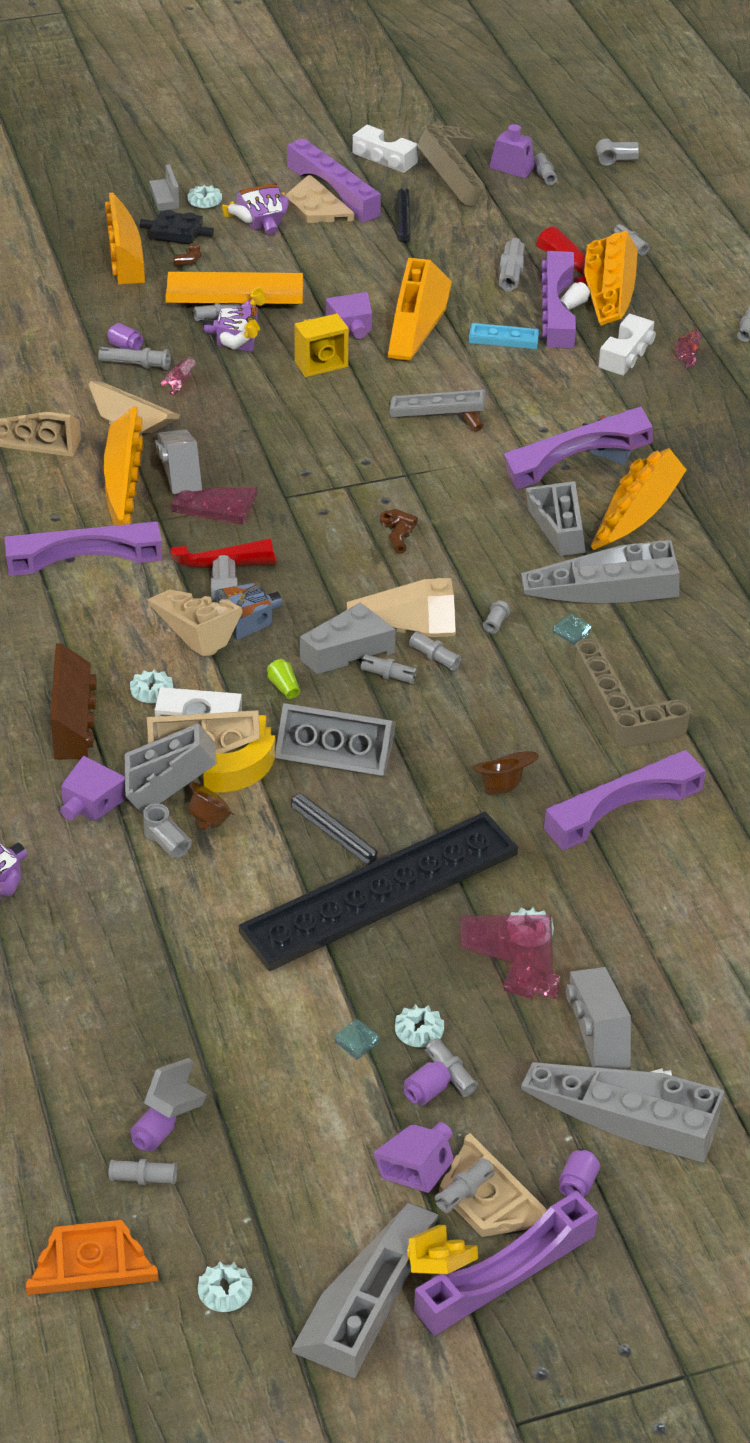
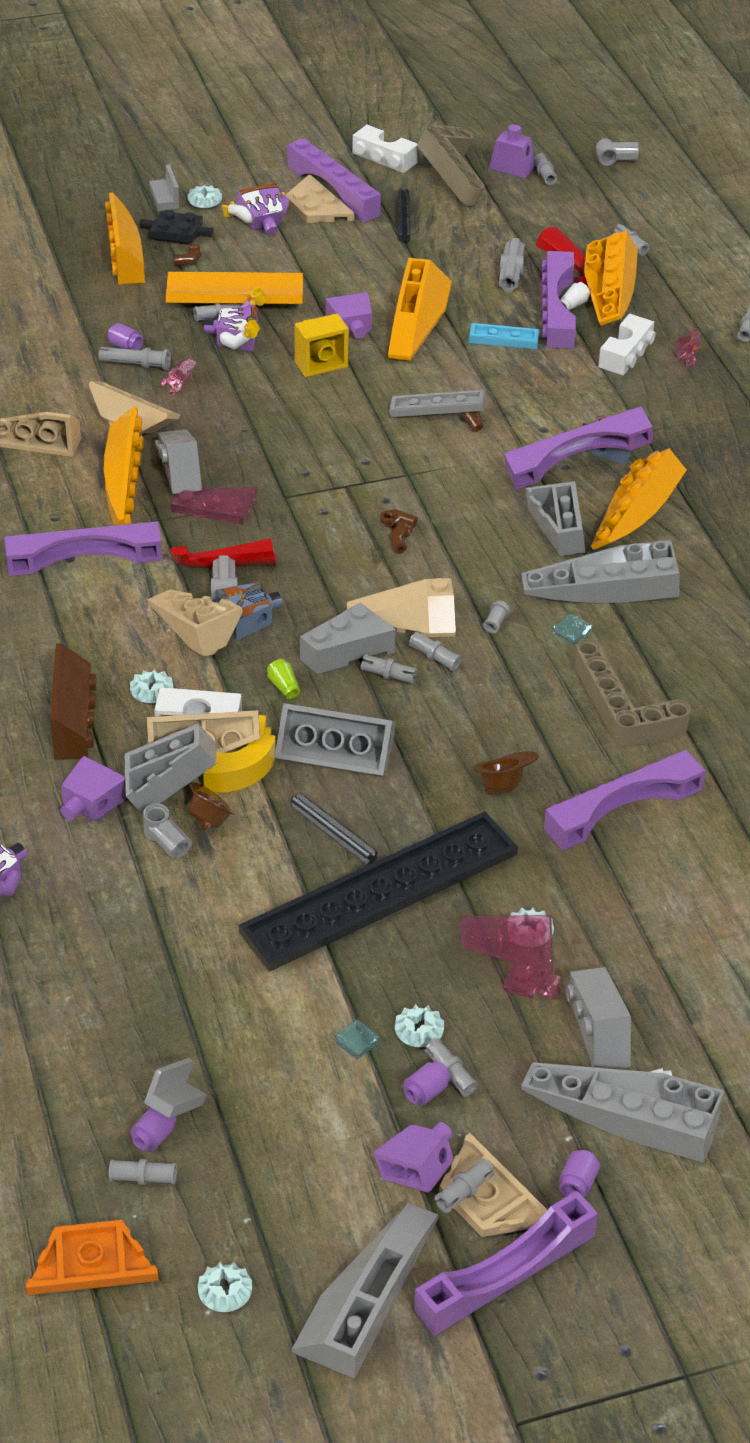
(434, 1254): yellow bracket -> none

